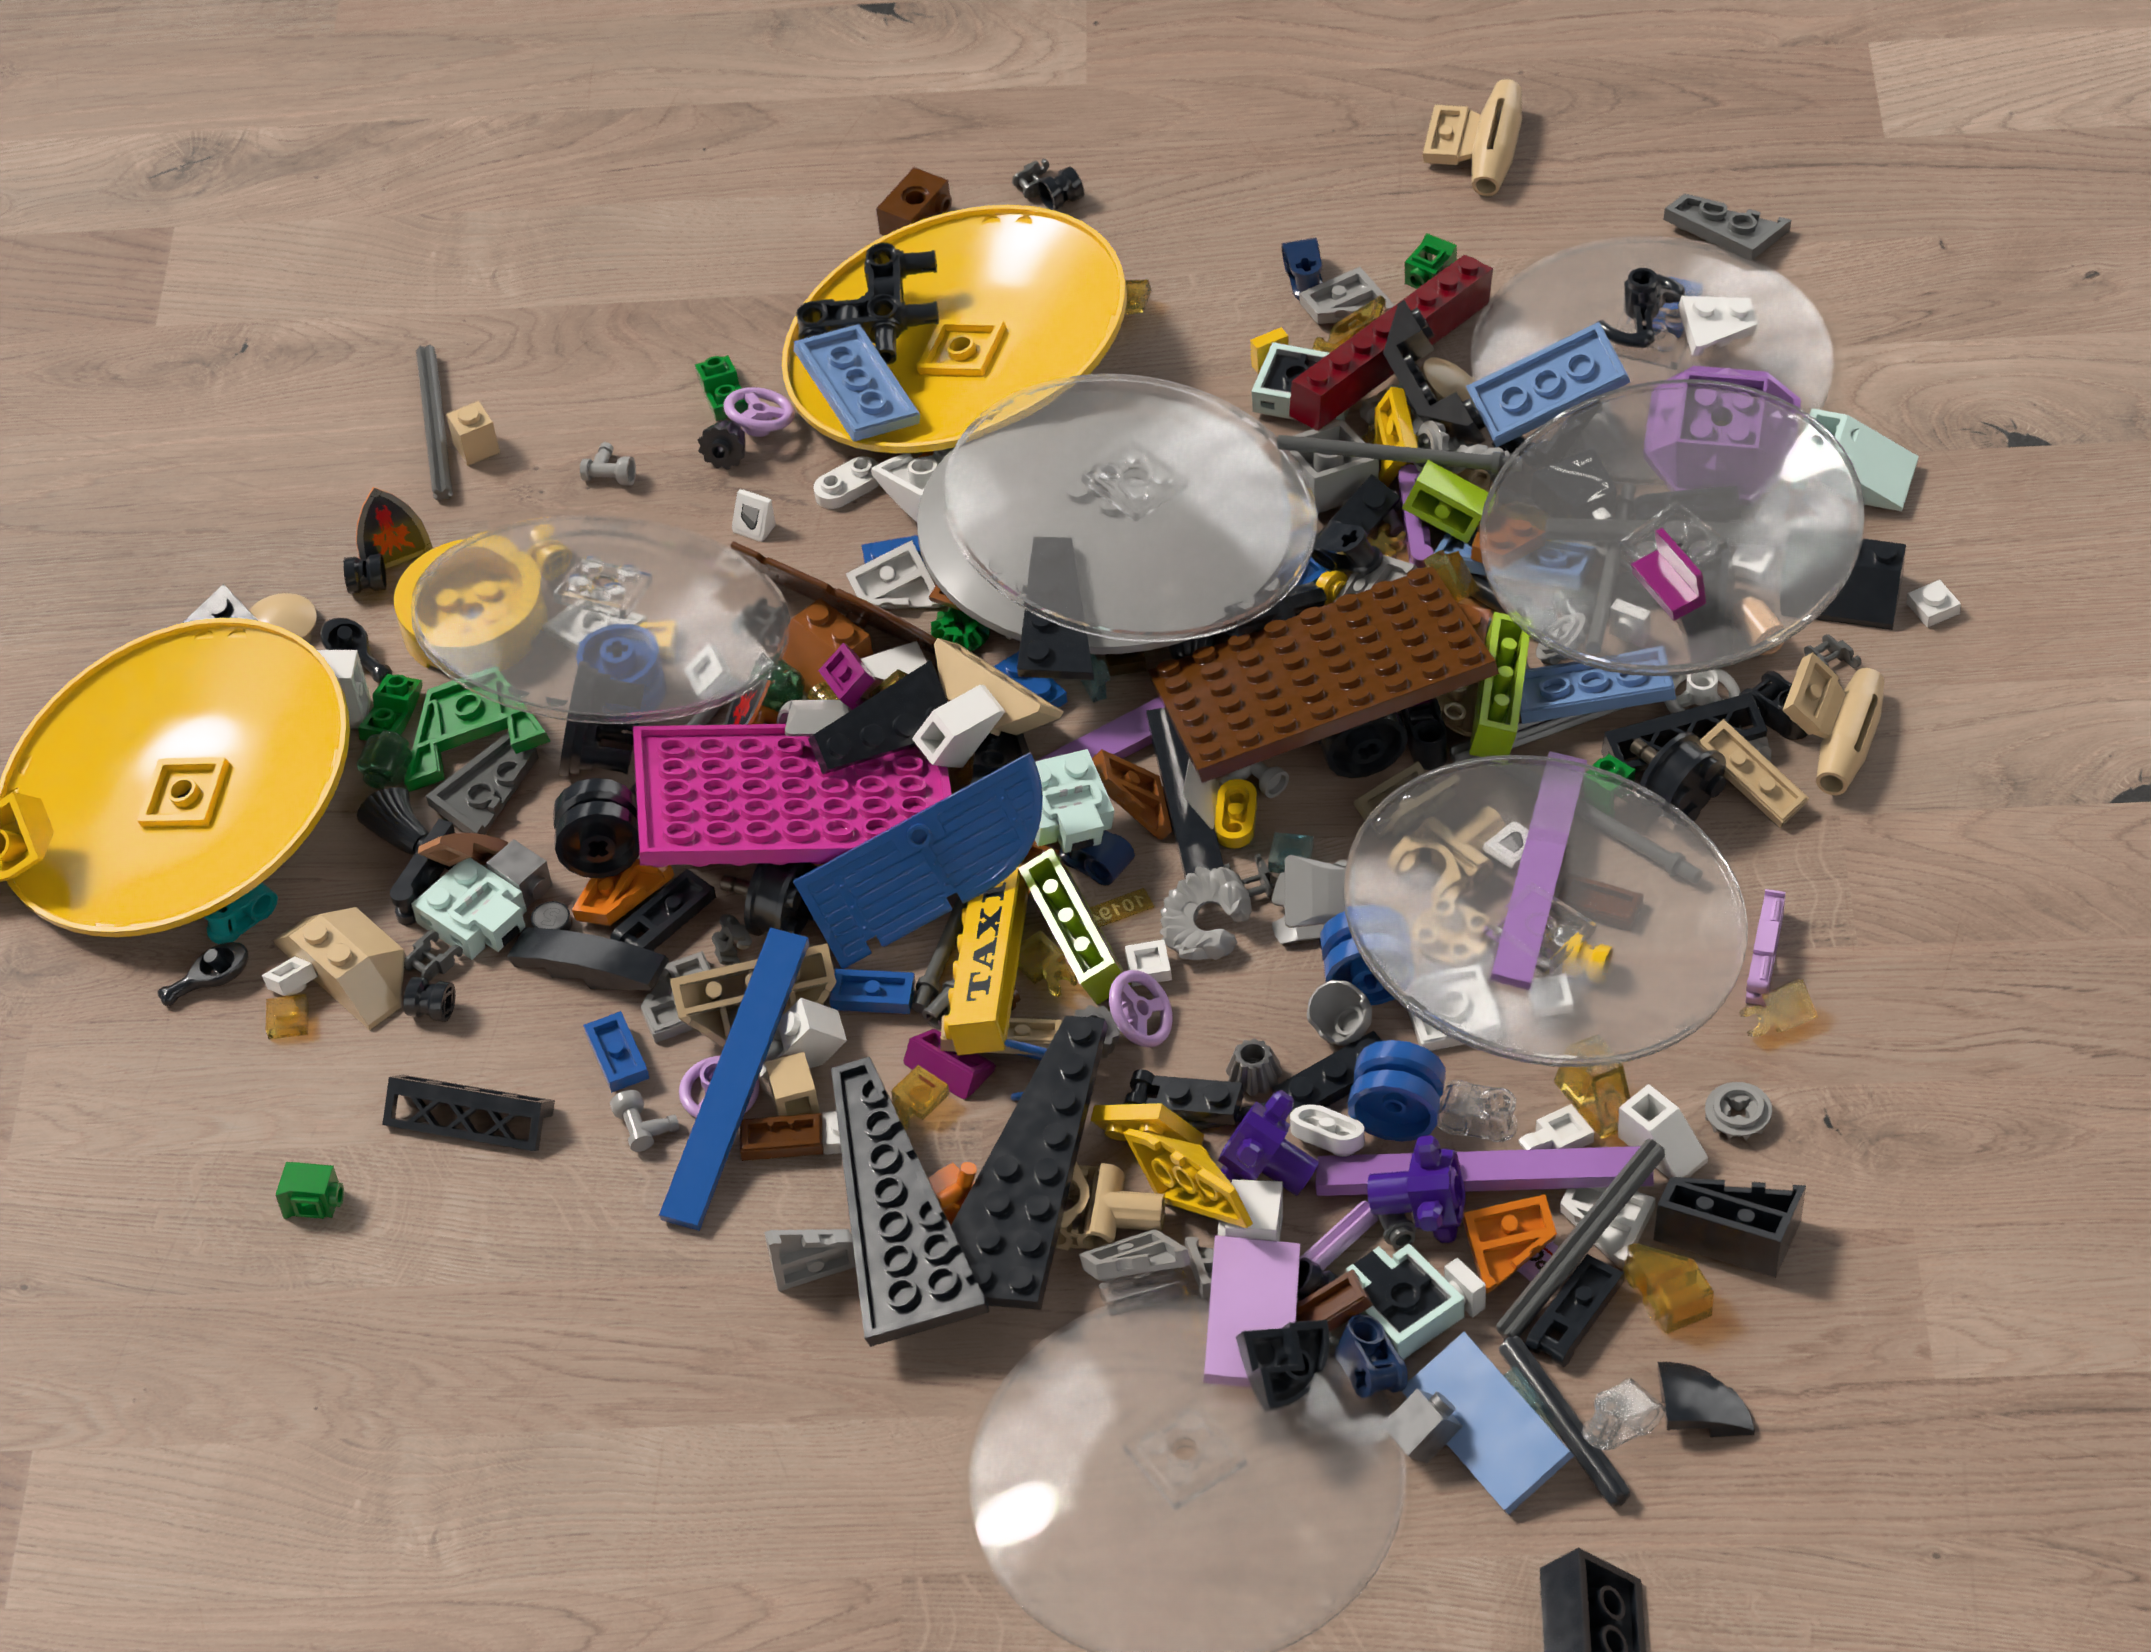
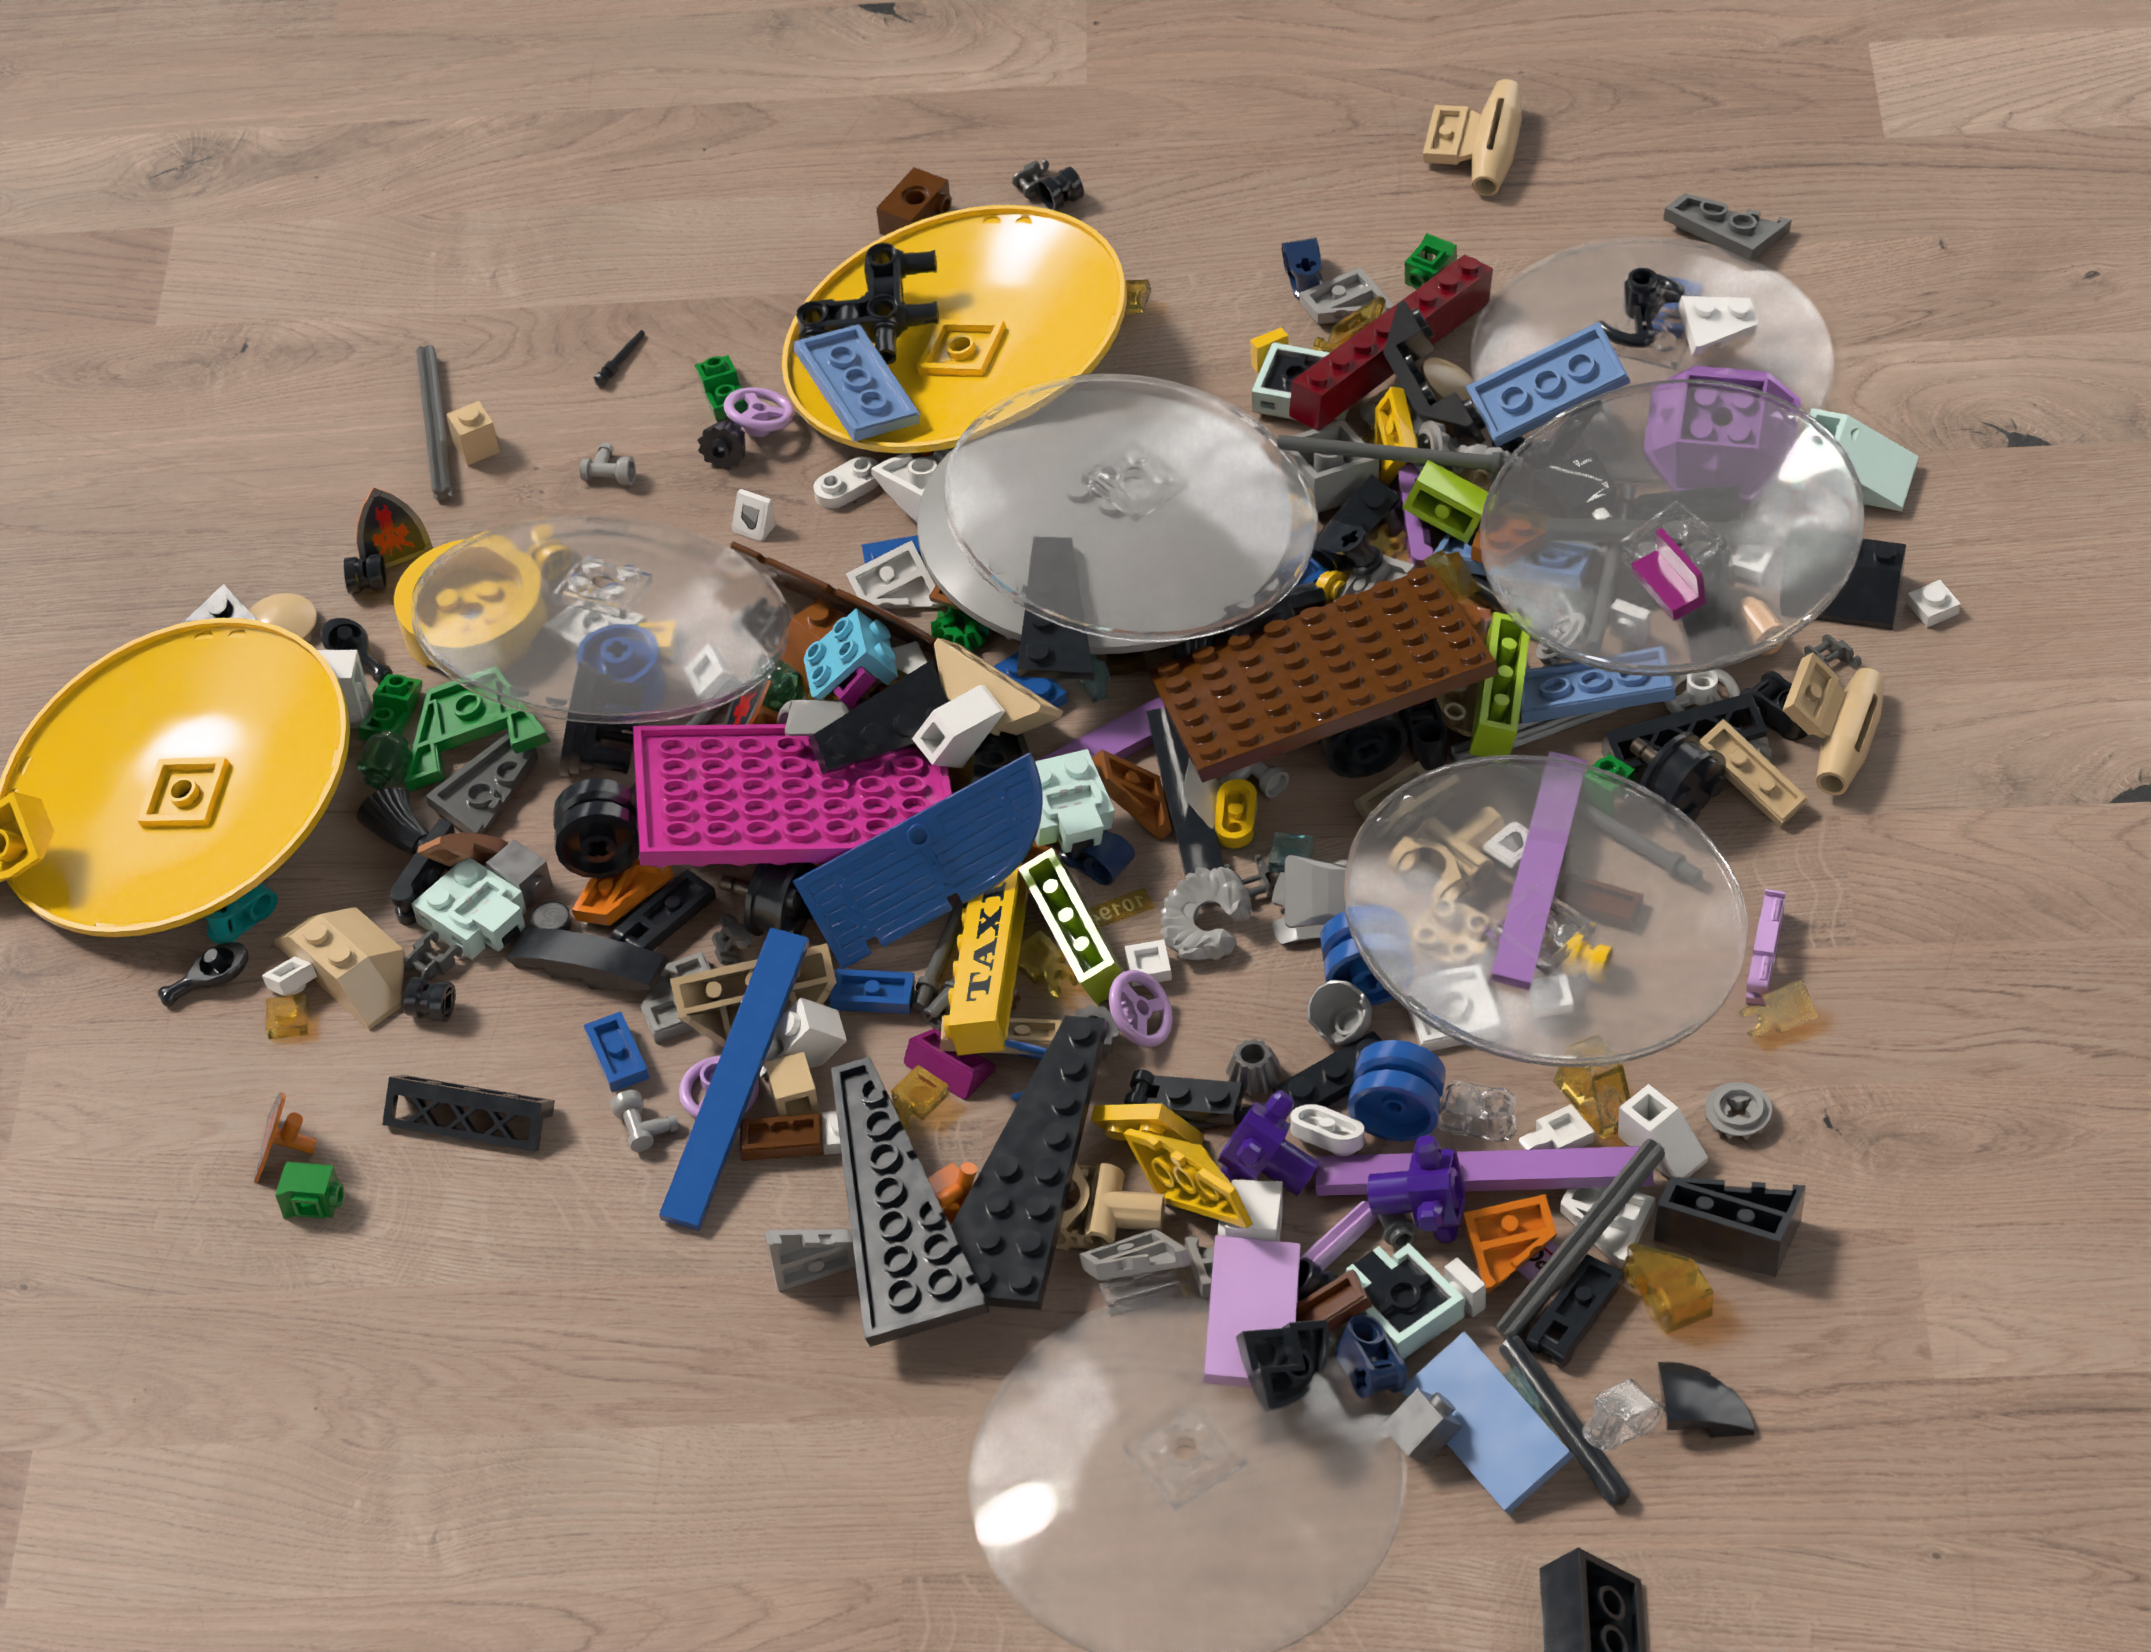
(285, 1137): none -> orange shield
(612, 366): none -> black piece
(850, 644): none -> medium azure bracket

